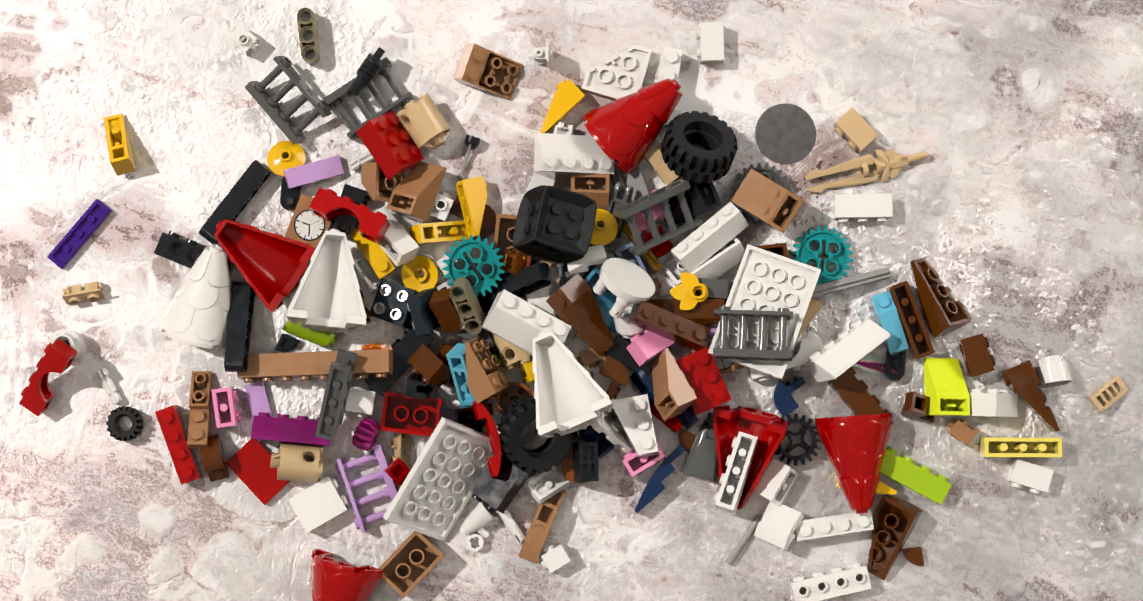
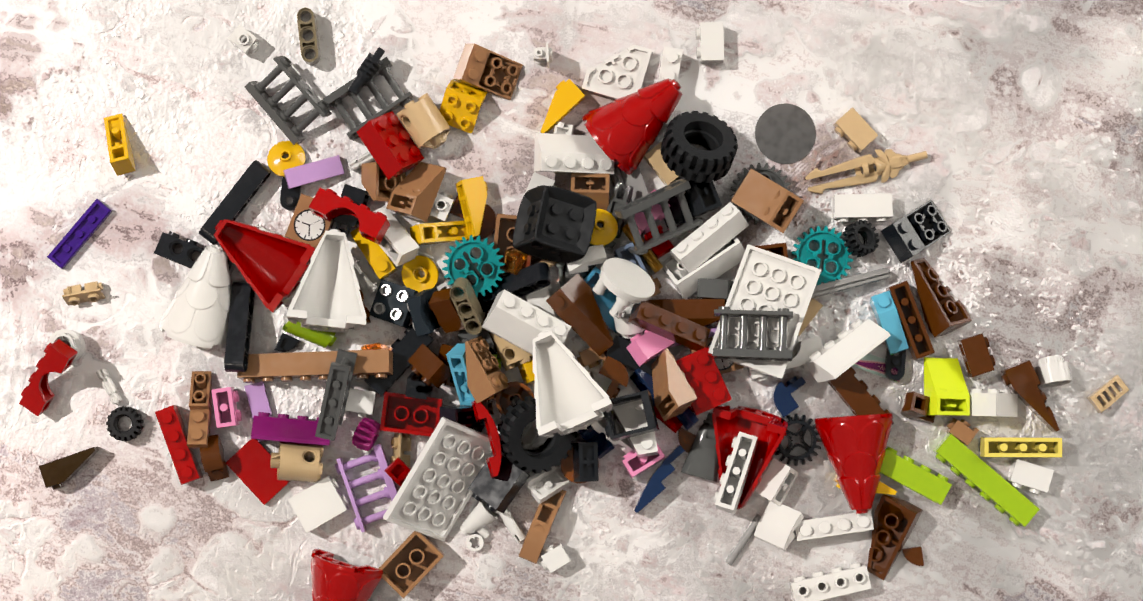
(63, 469): none -> dark brown slope
(462, 105): none -> yellow bracket
(471, 143): hinge -> none
(649, 411): none -> black window
(686, 291): yellow plate -> none
(853, 242): none -> black tyre
(916, 231): none -> black slope
(986, 480): none -> lime brick

